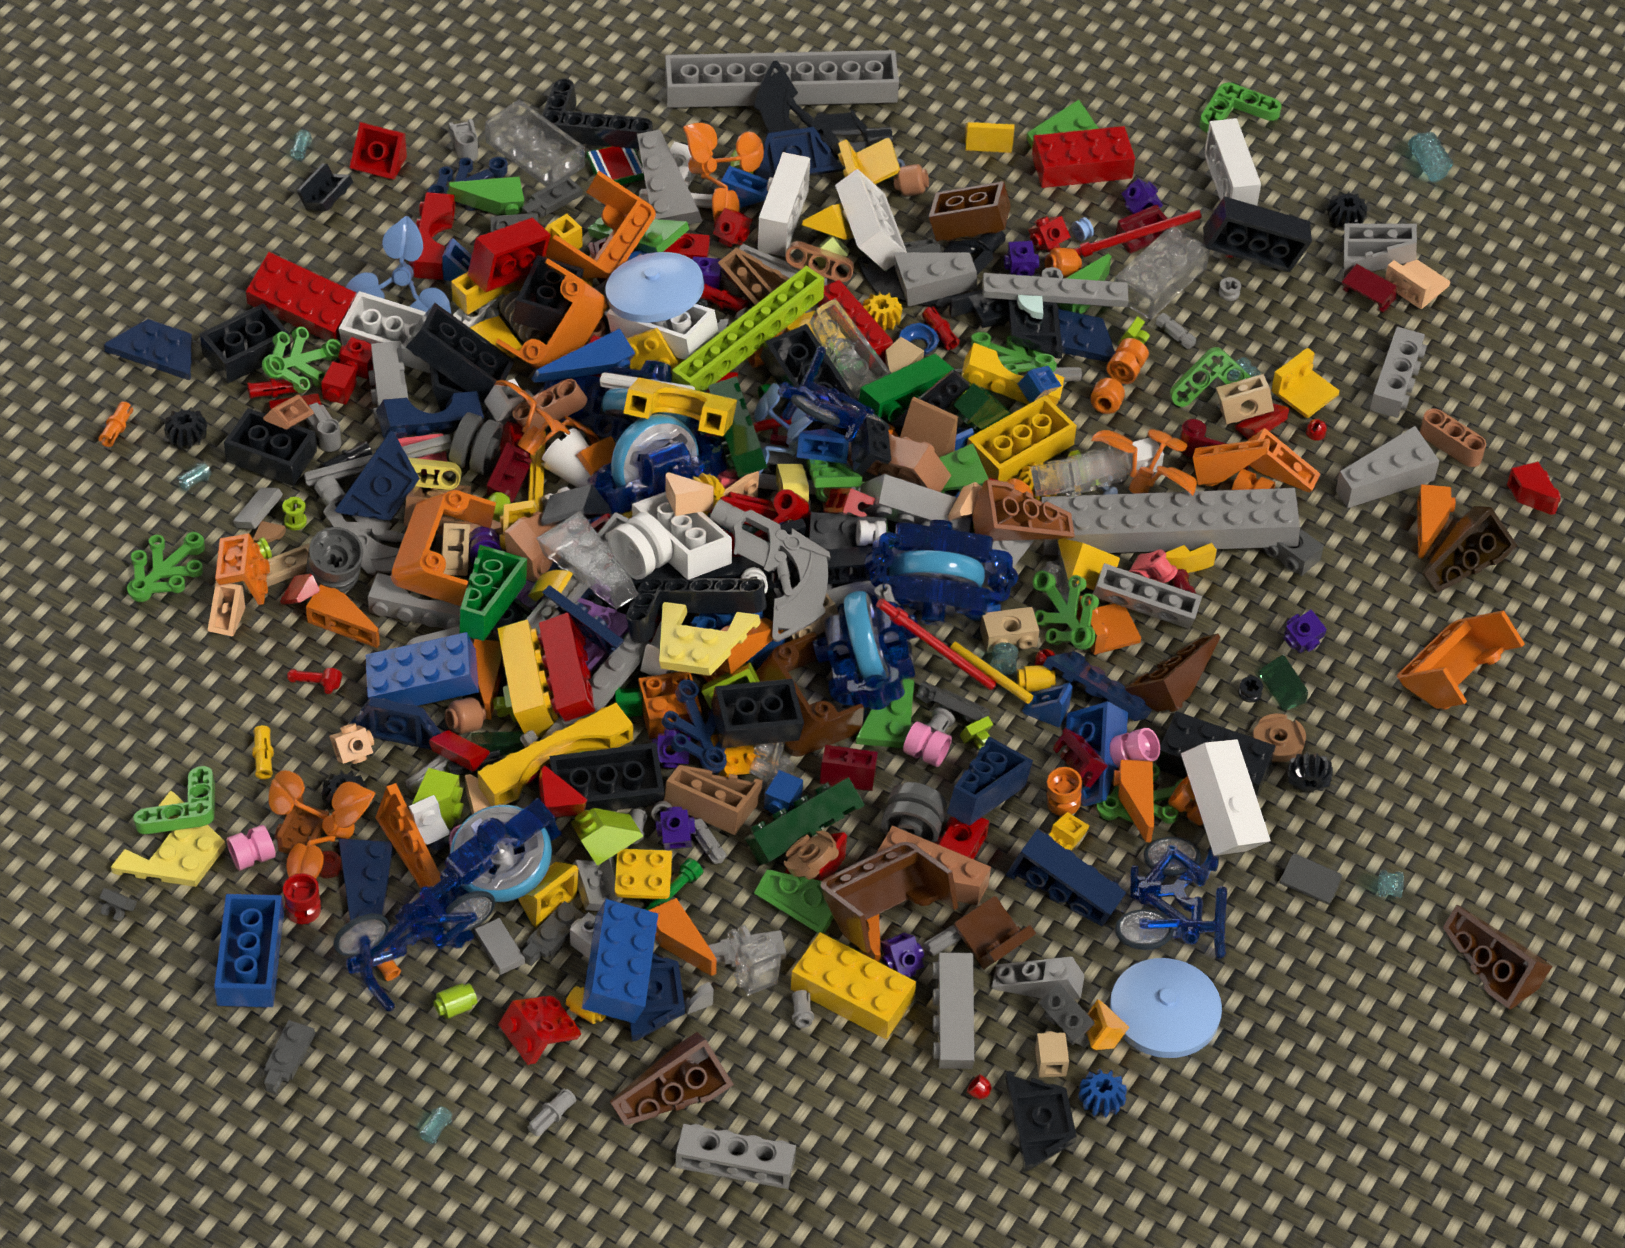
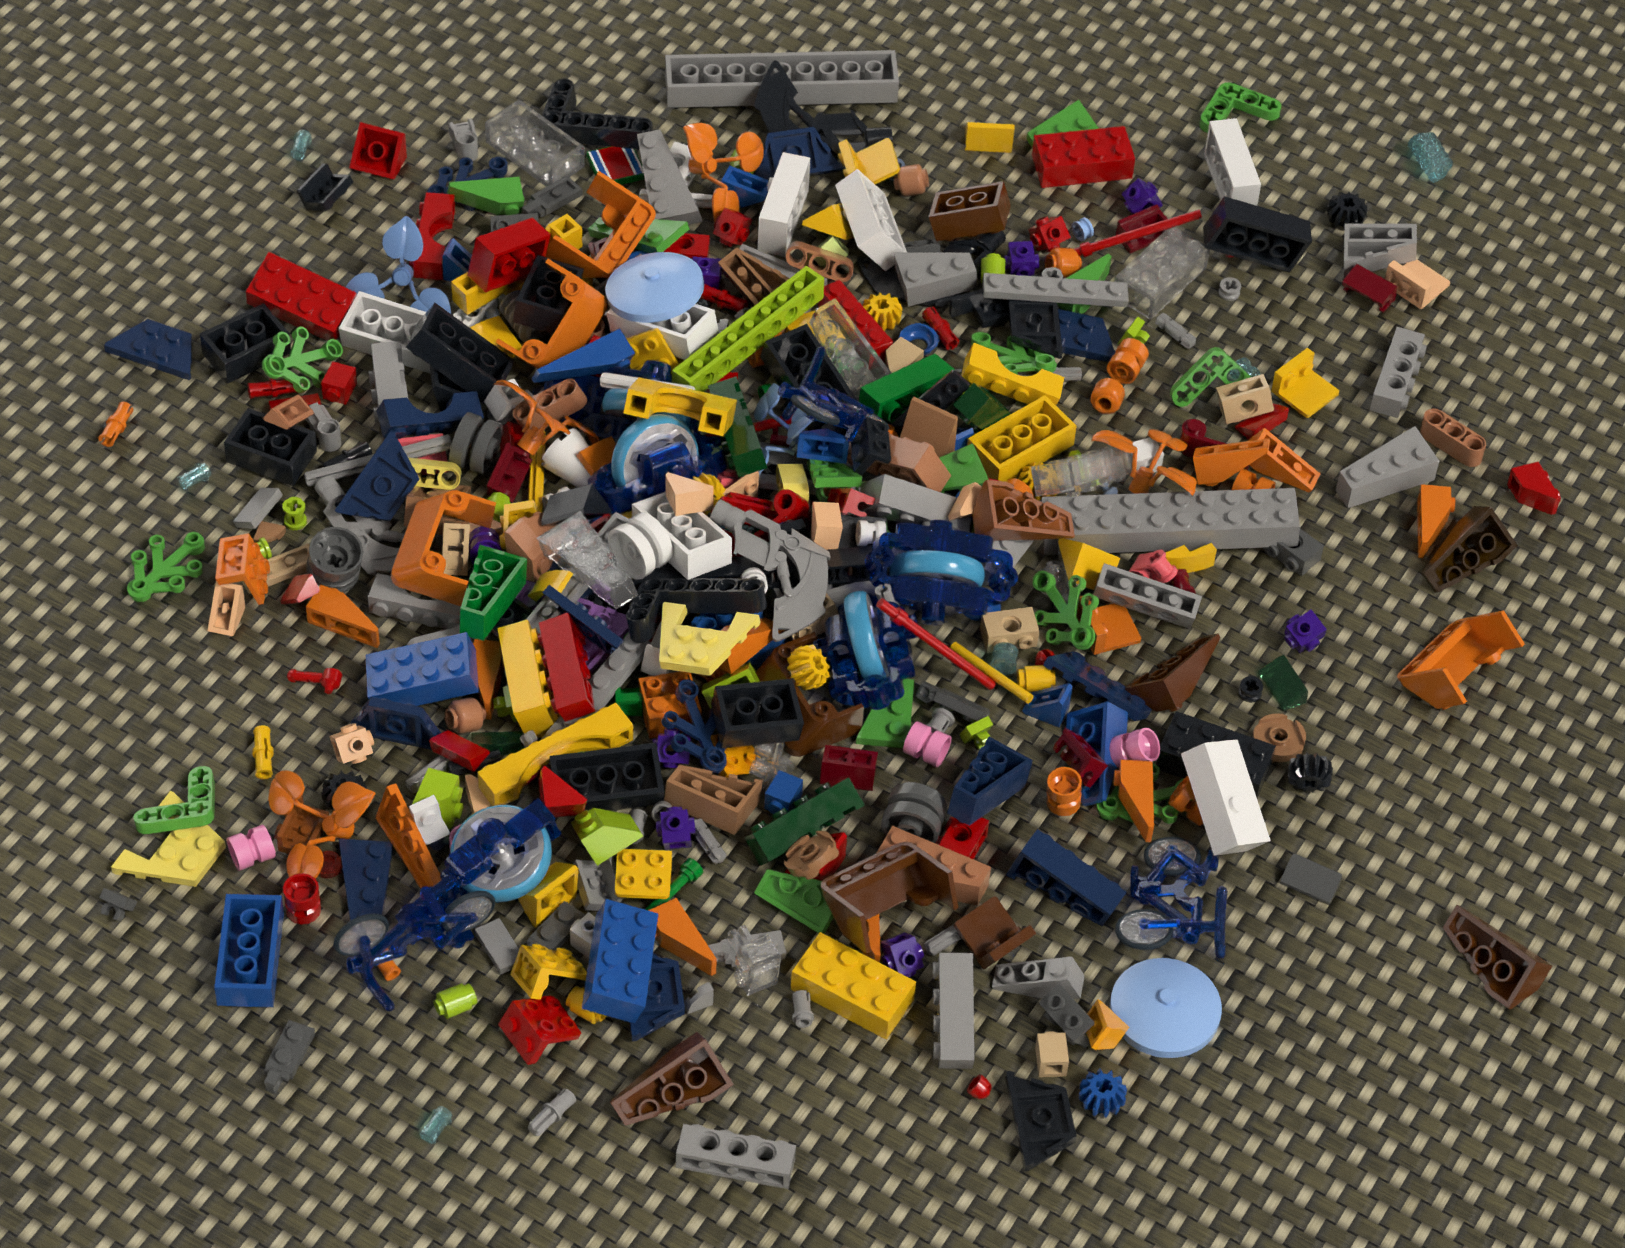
(185, 427): black gear -> none
(357, 354): red brick -> none
(537, 962): none -> yellow bracket
(808, 667): none -> yellow gear
(826, 524): none -> light nougat slope
(993, 264): none -> lime brick
(1032, 305): light aqua tile -> none
(1038, 383): blue slope -> none
(1068, 831): yellow slope -> none
(1320, 432): red hinge -> none
(1390, 884): clear light blue wheel -> none

